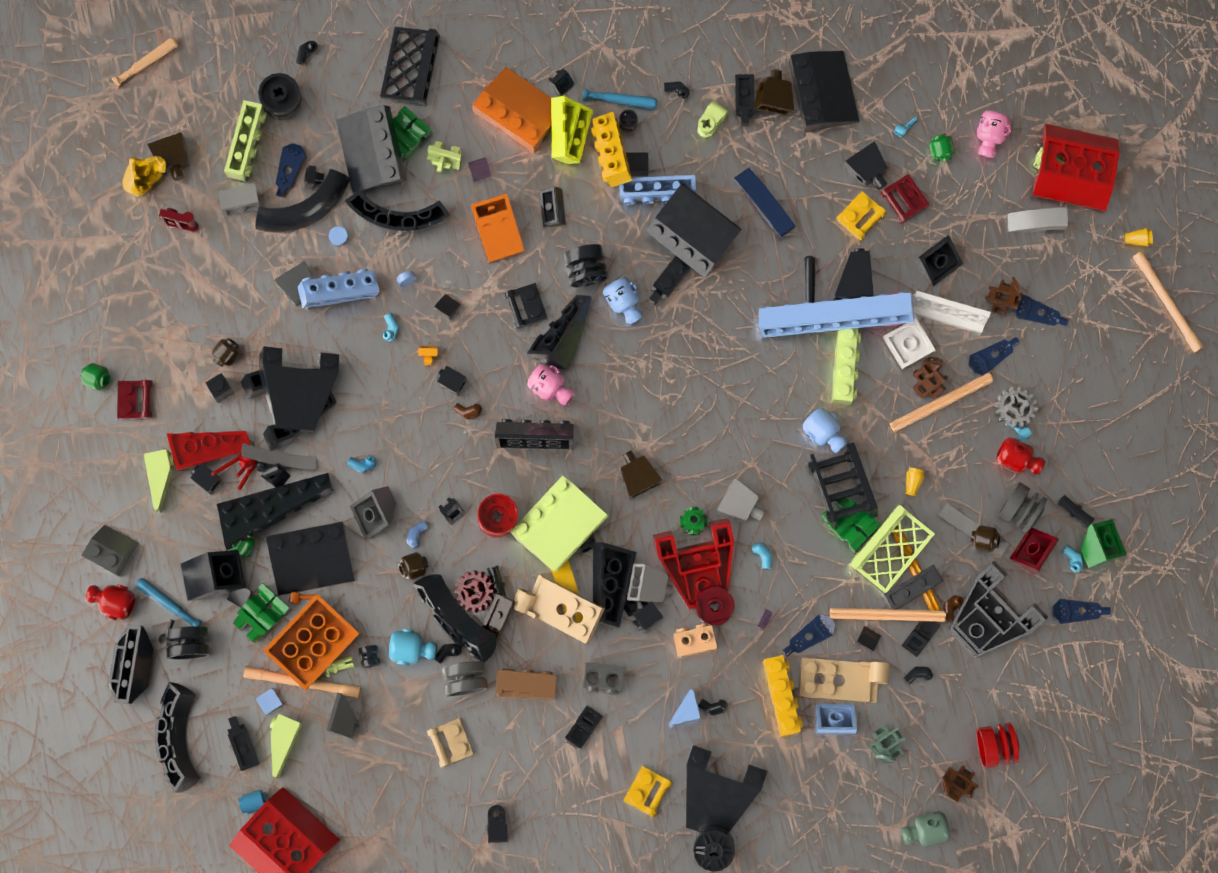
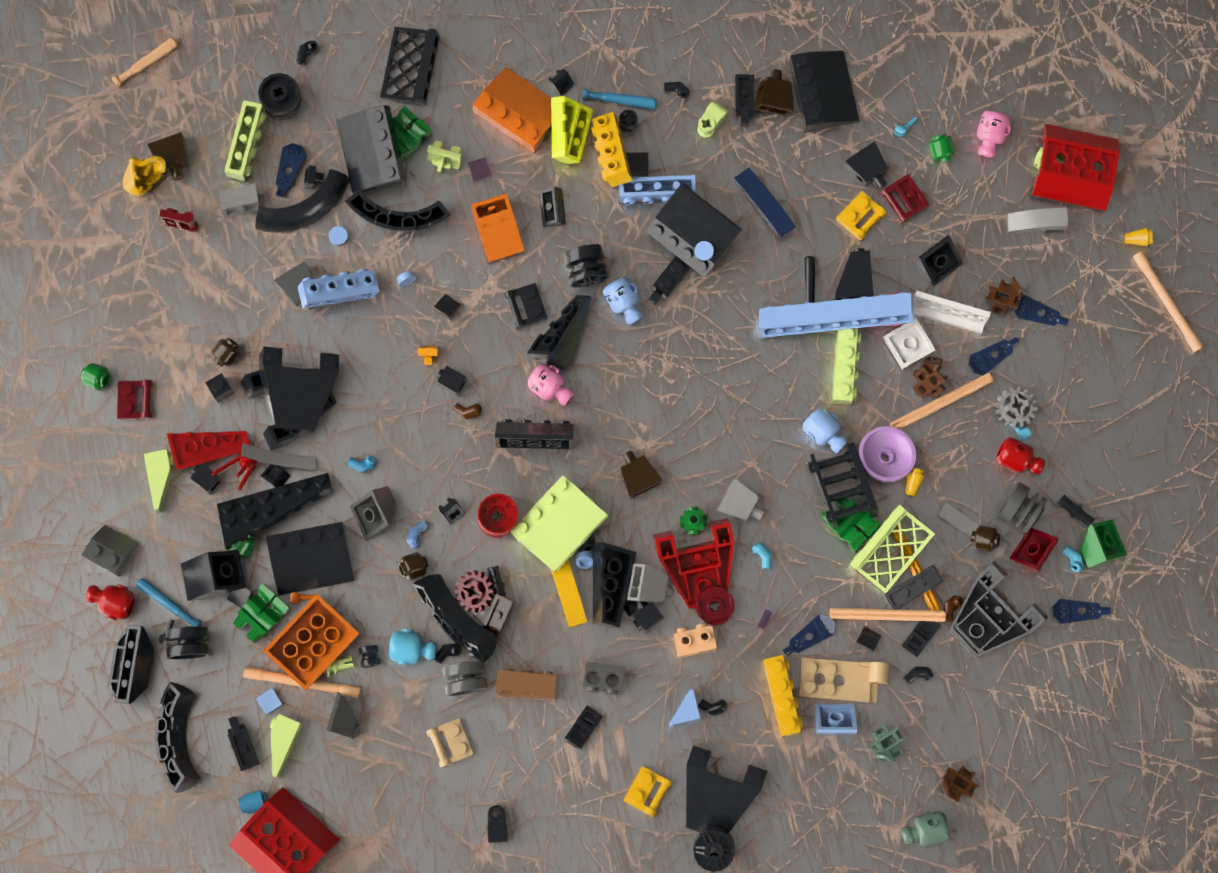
(268, 470): black arm -> none
(392, 329): medium azure arm -> none
(545, 604): tan hinge -> none
(584, 560): none -> light blue tile
(704, 250): none -> light blue tile
(890, 443): none -> lavender dish
(1002, 744): red wheel -> none

